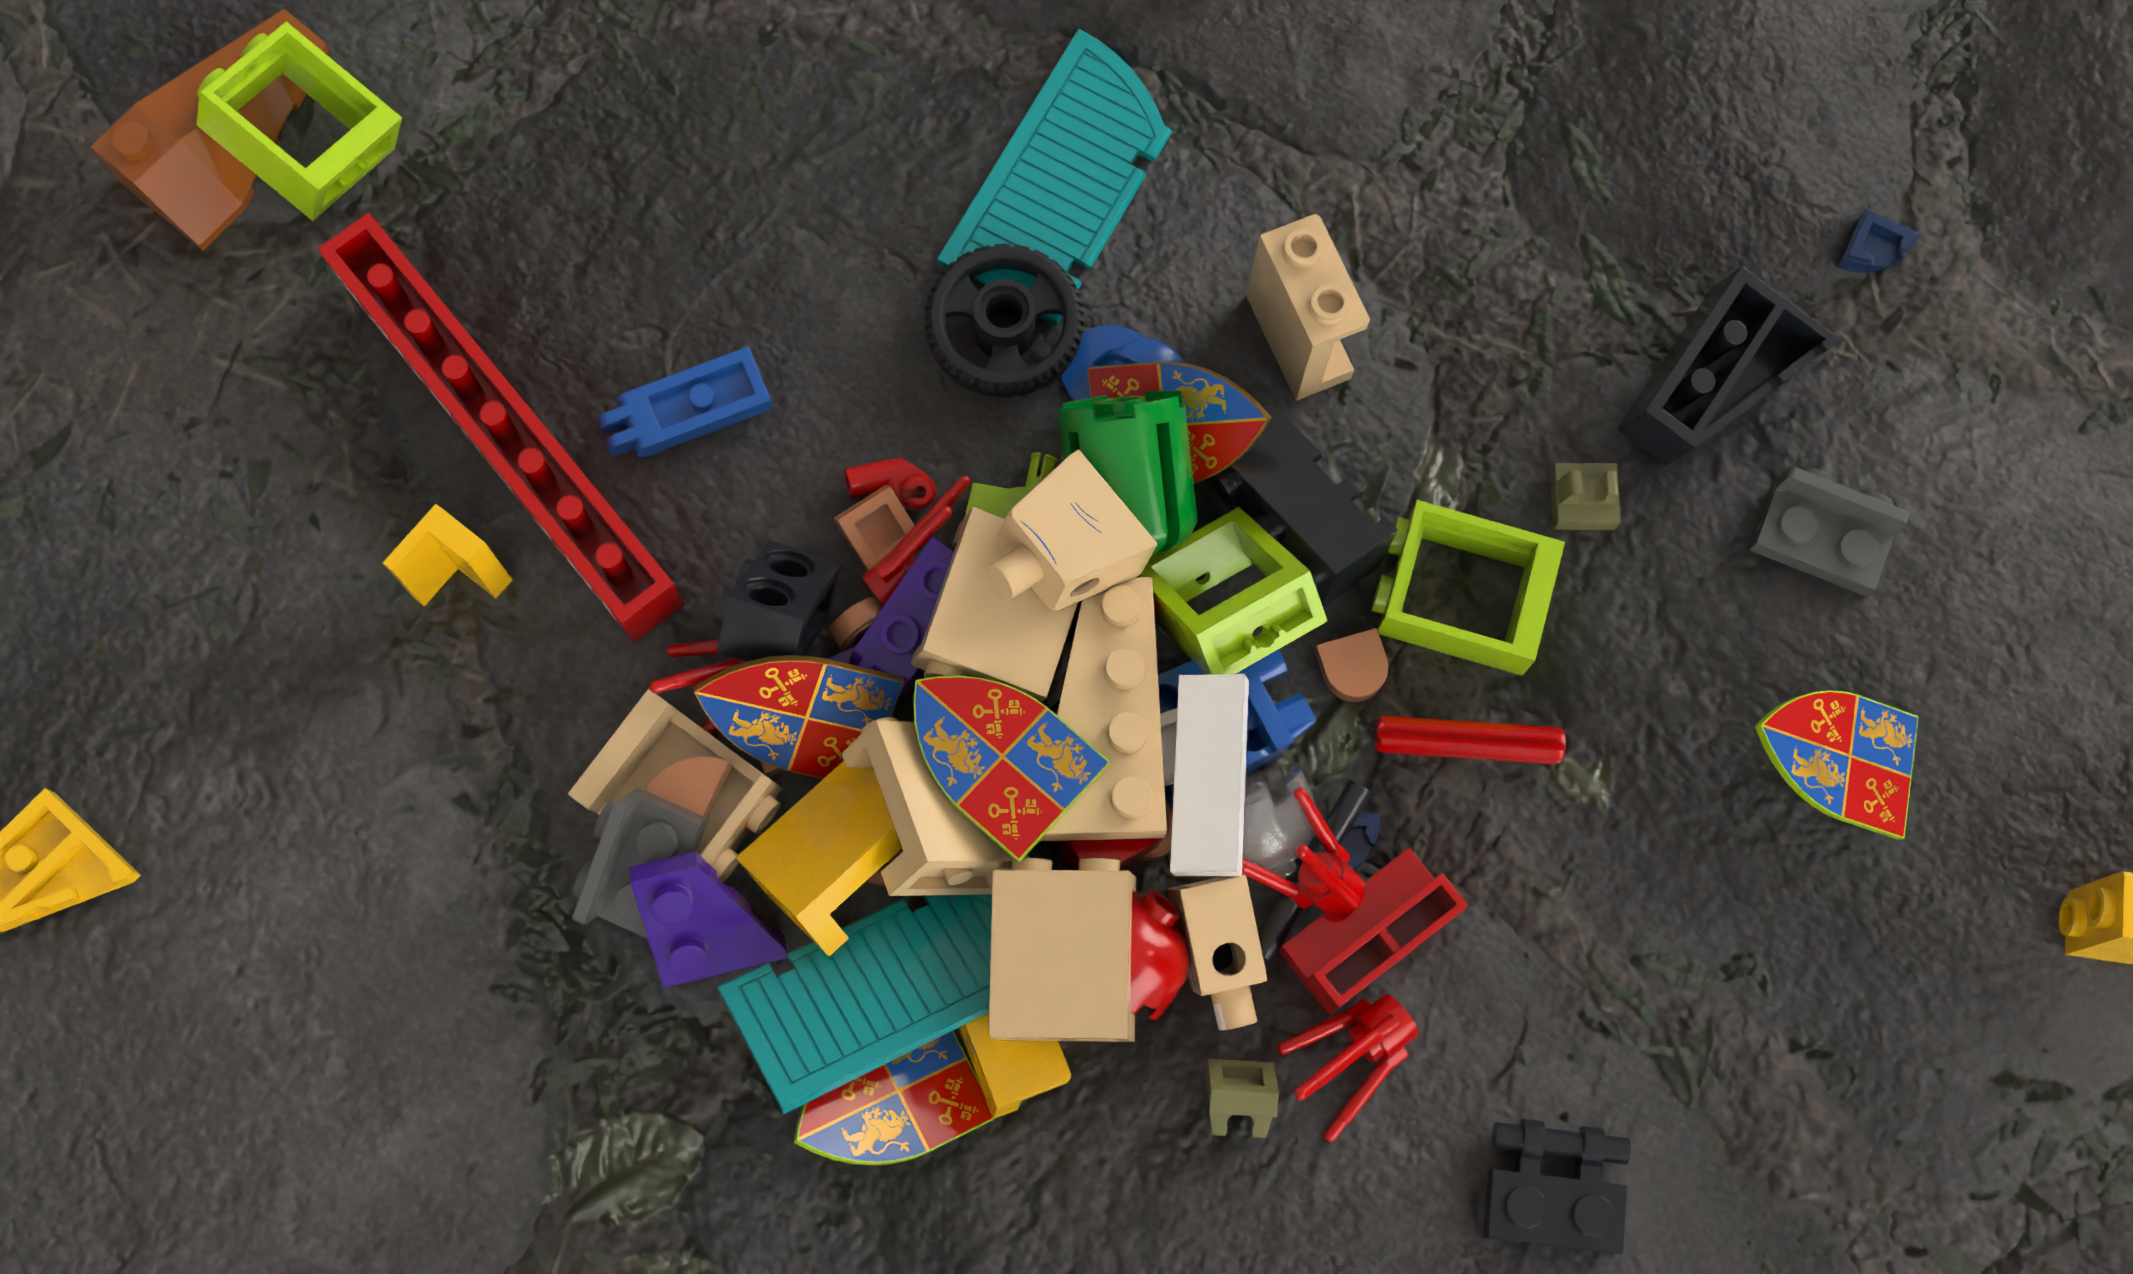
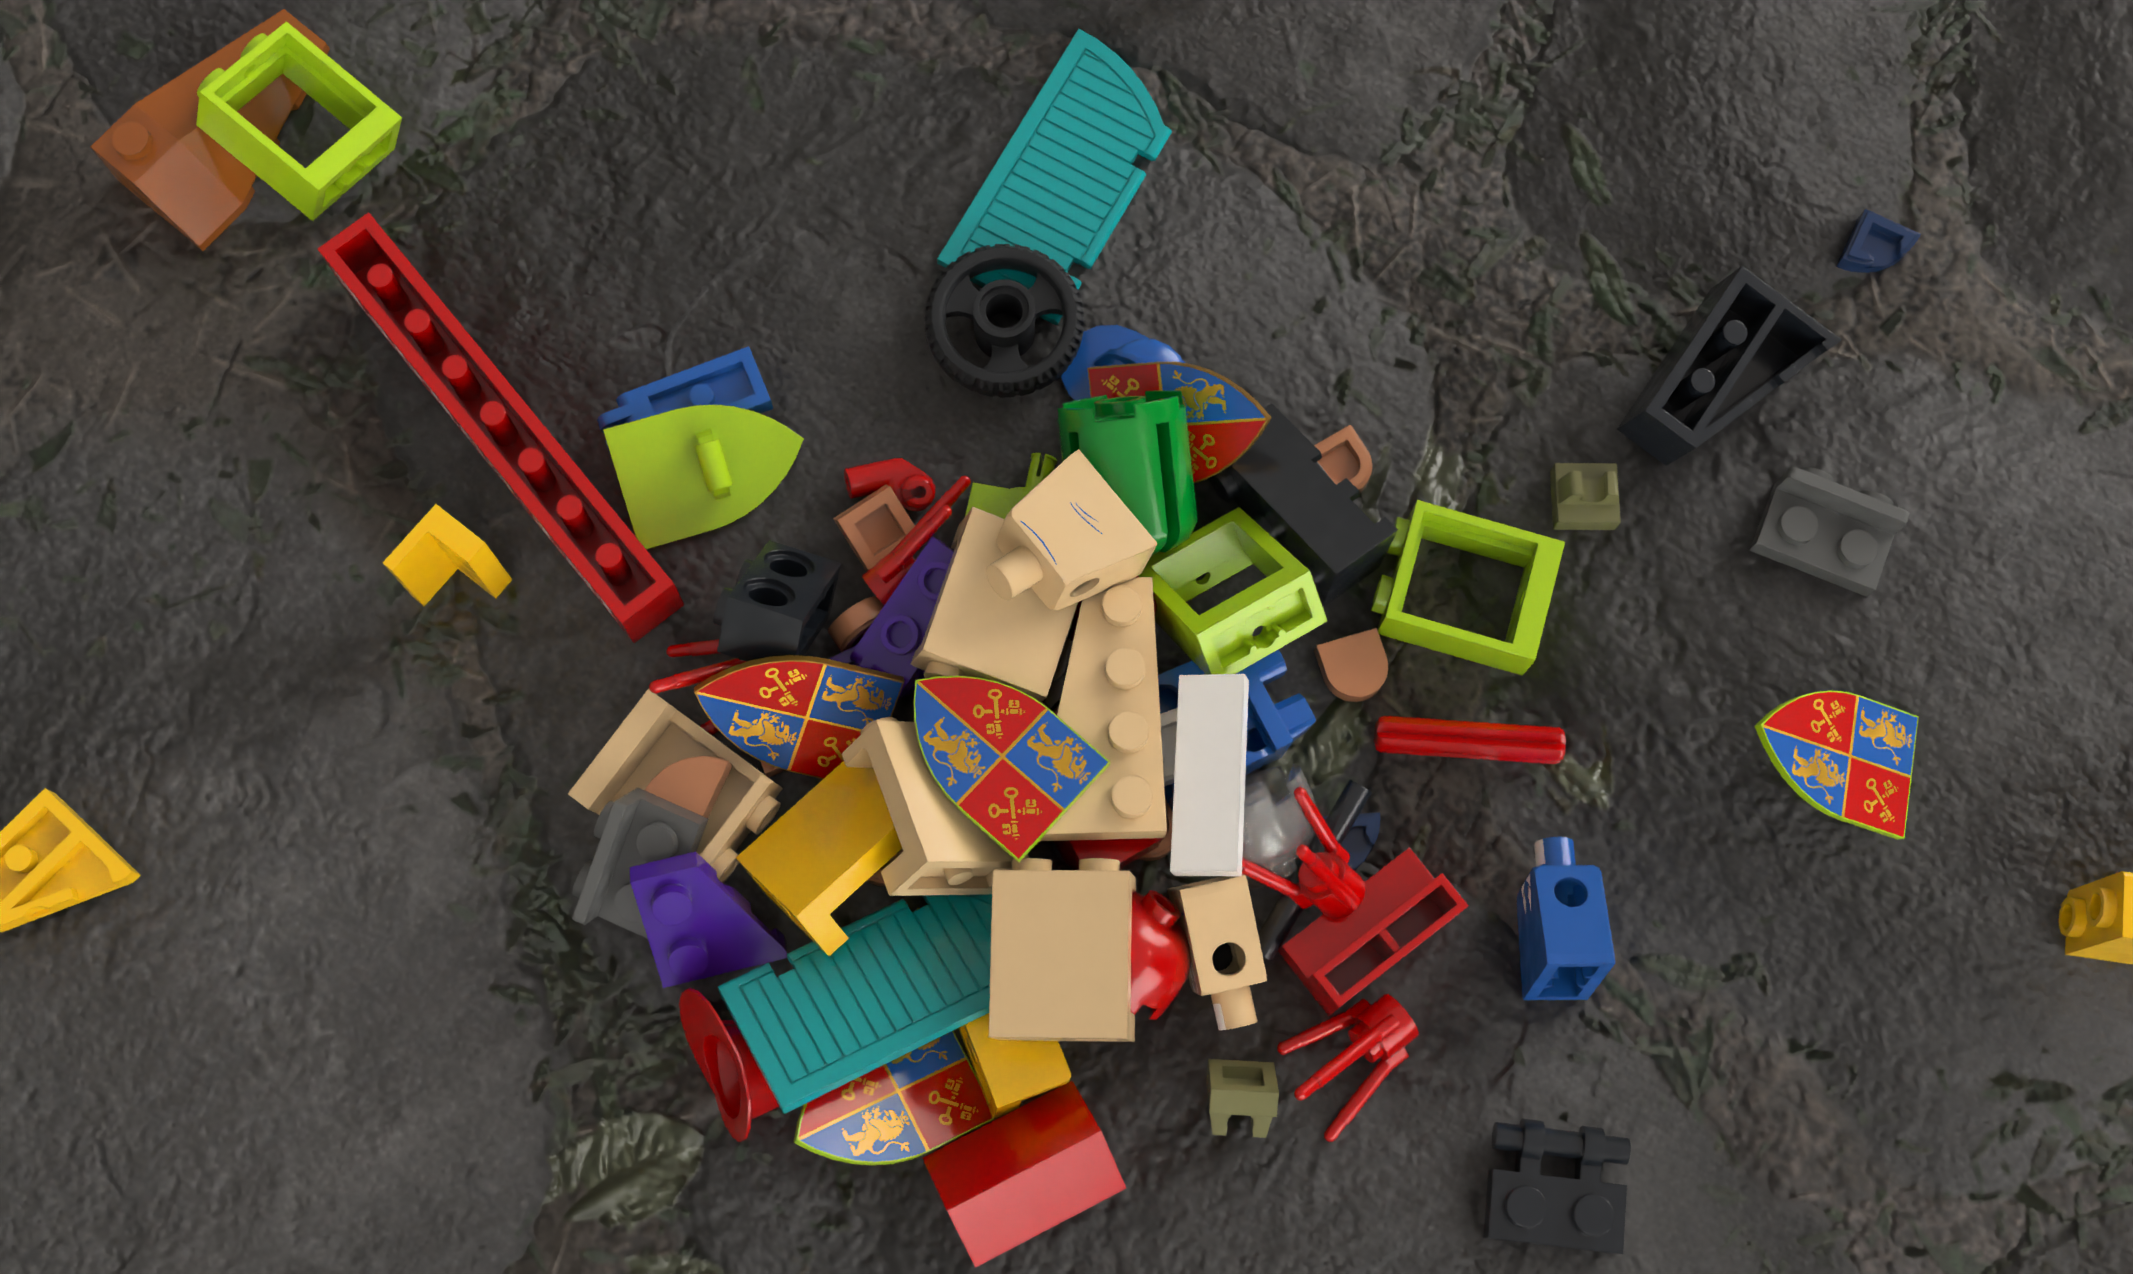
(698, 468): none -> lime shield
(726, 1064): none -> red piece
(1024, 1173): none -> piece
(1305, 305): tan panel -> none
(1346, 457): none -> nougat tile
(1562, 925): none -> blue torso

